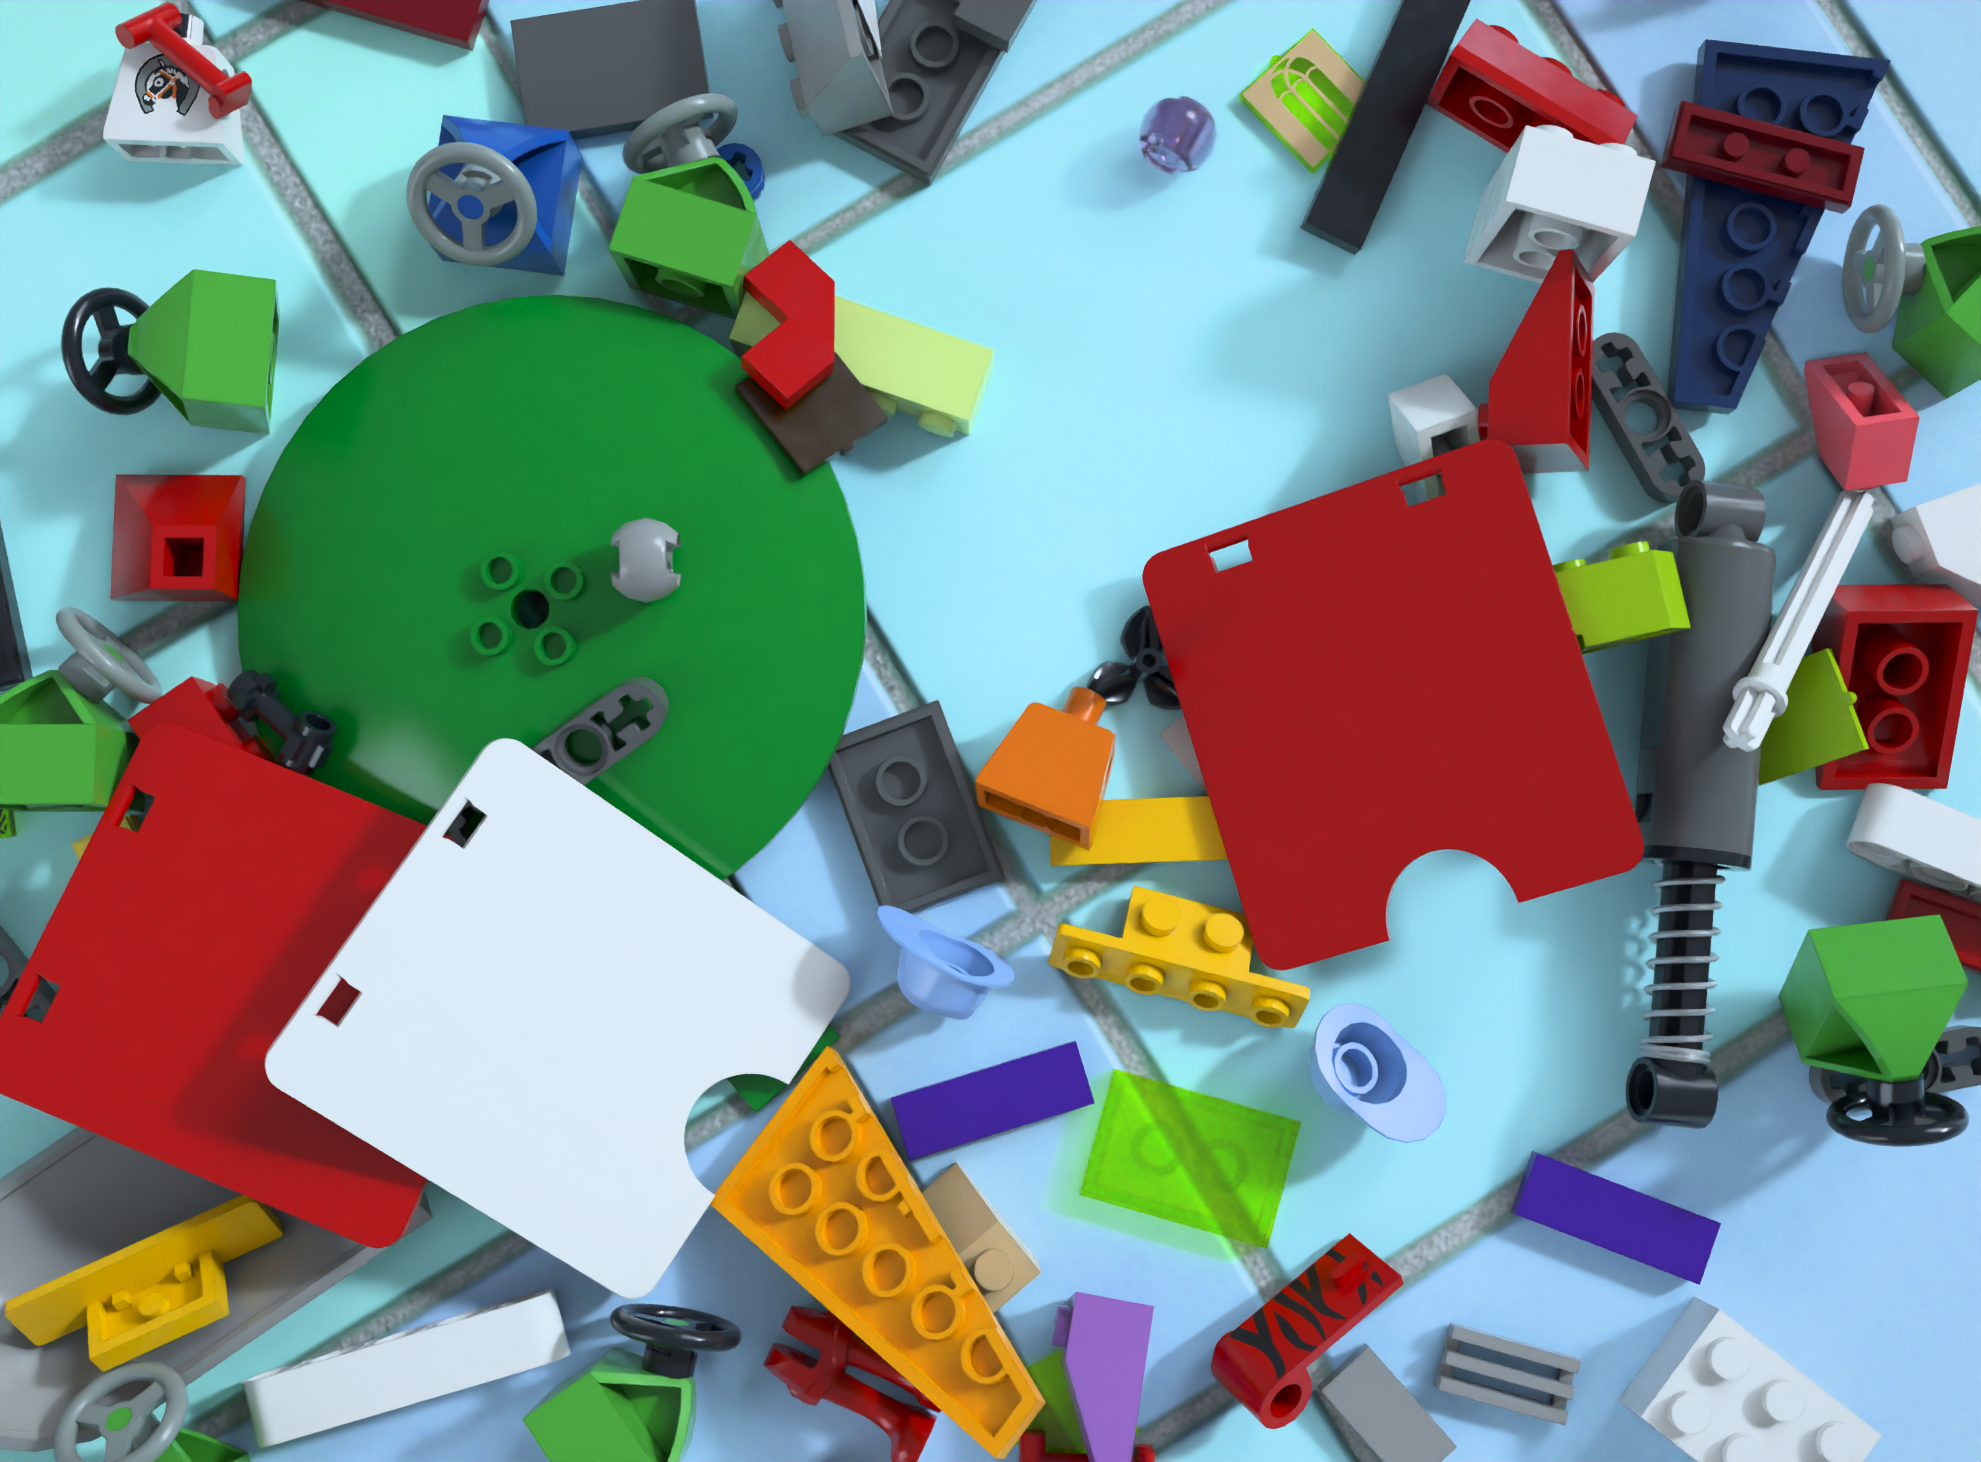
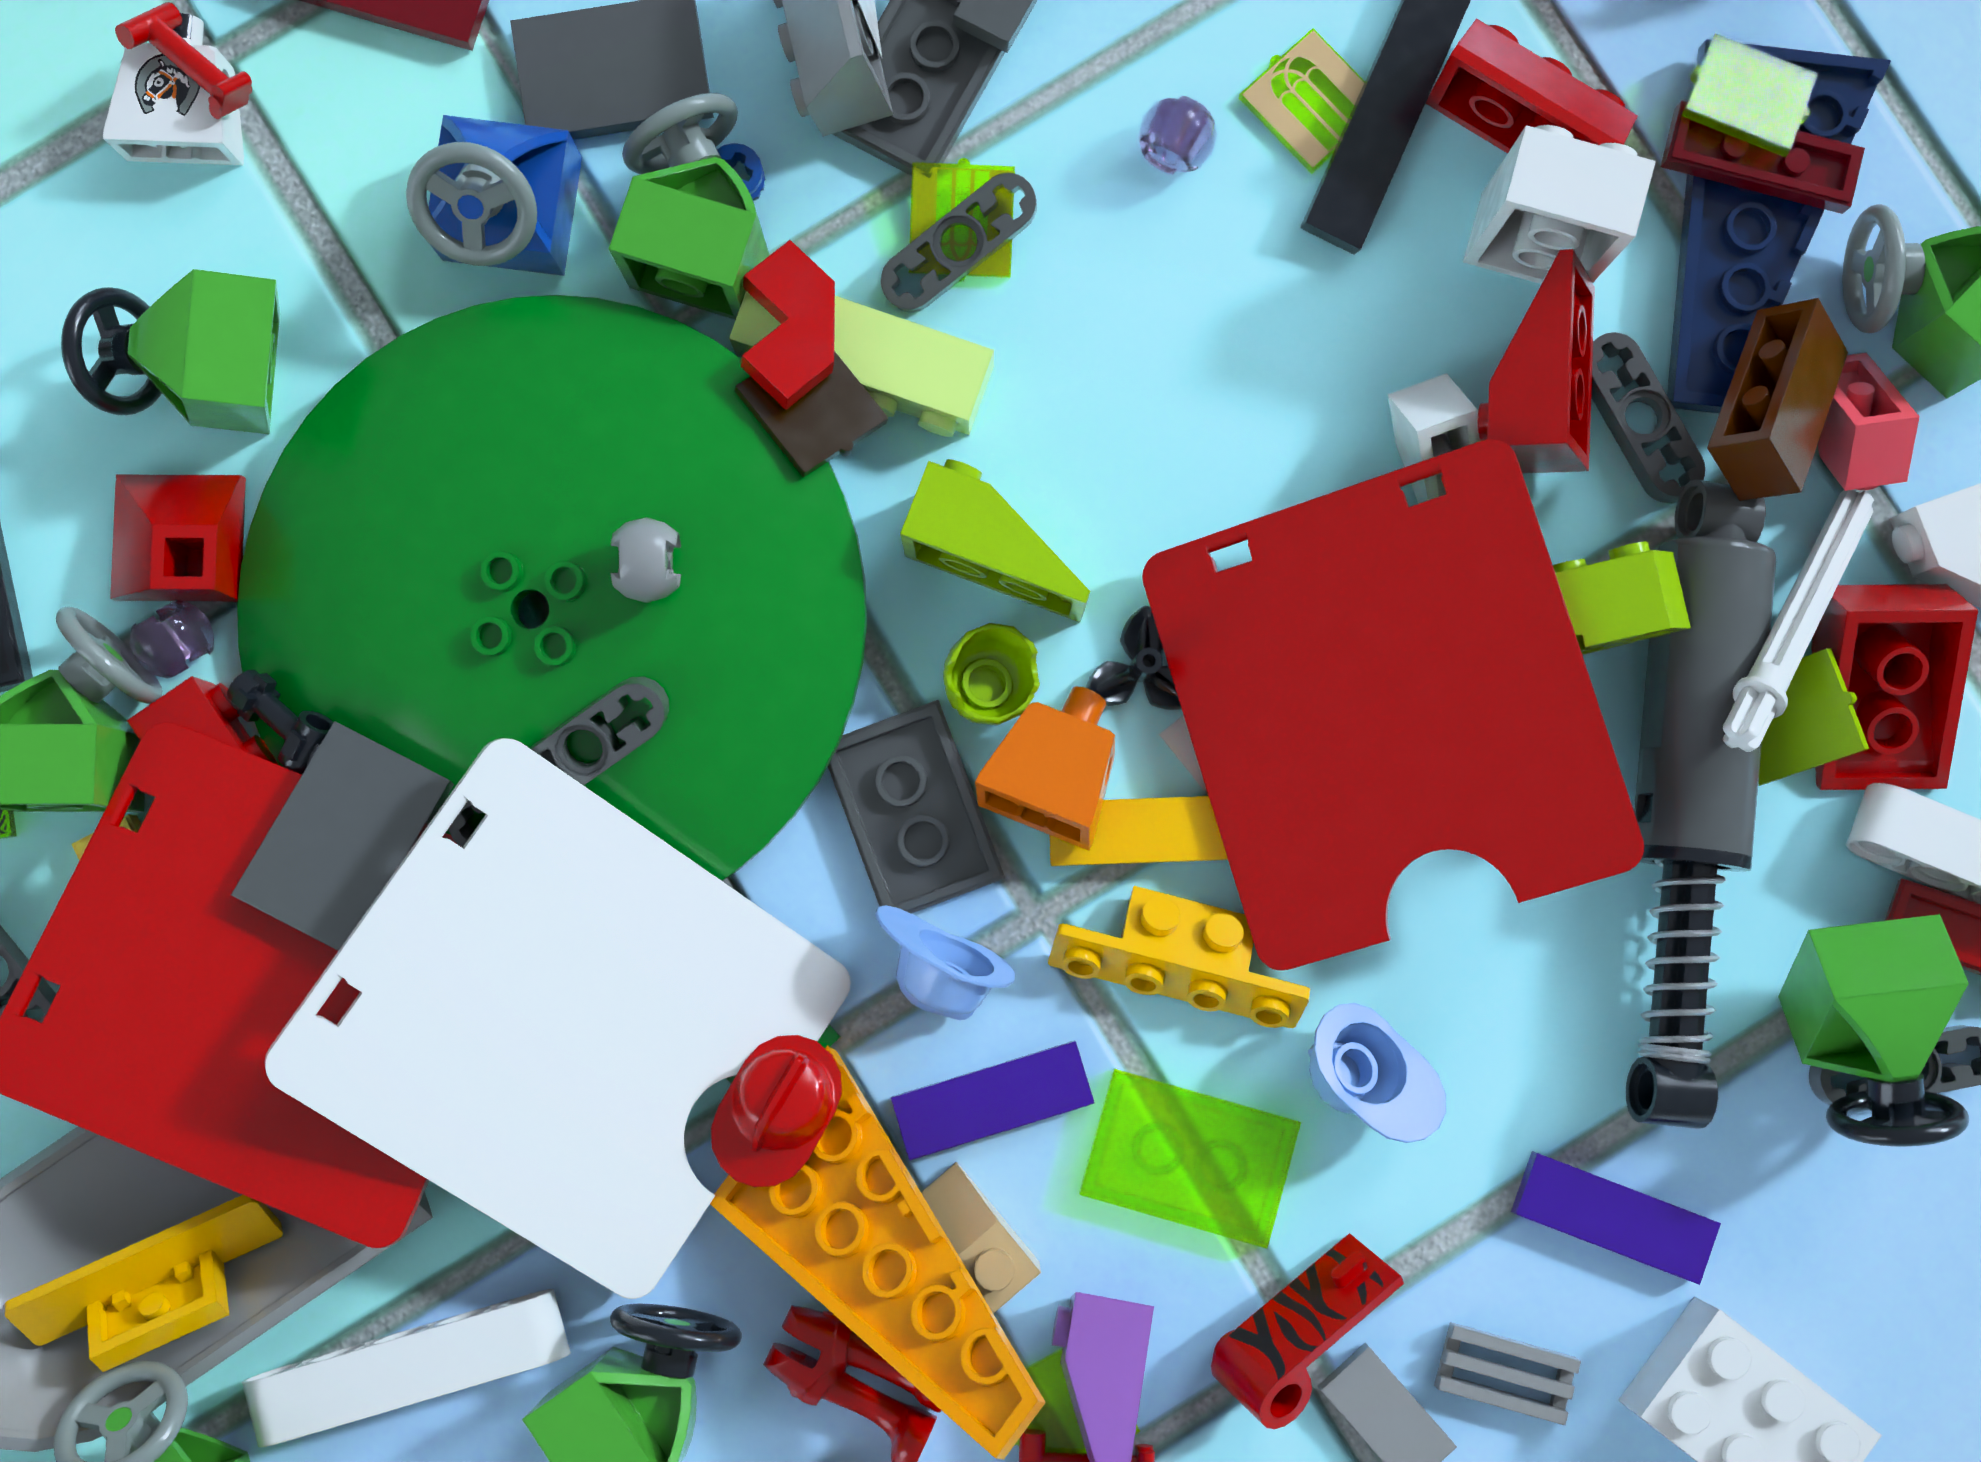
(177, 635): none -> clear purple piece
(341, 835): none -> dark grey tile
(776, 1110): none -> red piece
(941, 188): none -> clear neon green piece
(959, 215): none -> dark grey beam
(978, 536): none -> lime slope
(991, 674): none -> lime hair
(1750, 95): none -> clear neon green piece
(1778, 400): none -> reddish brown brick

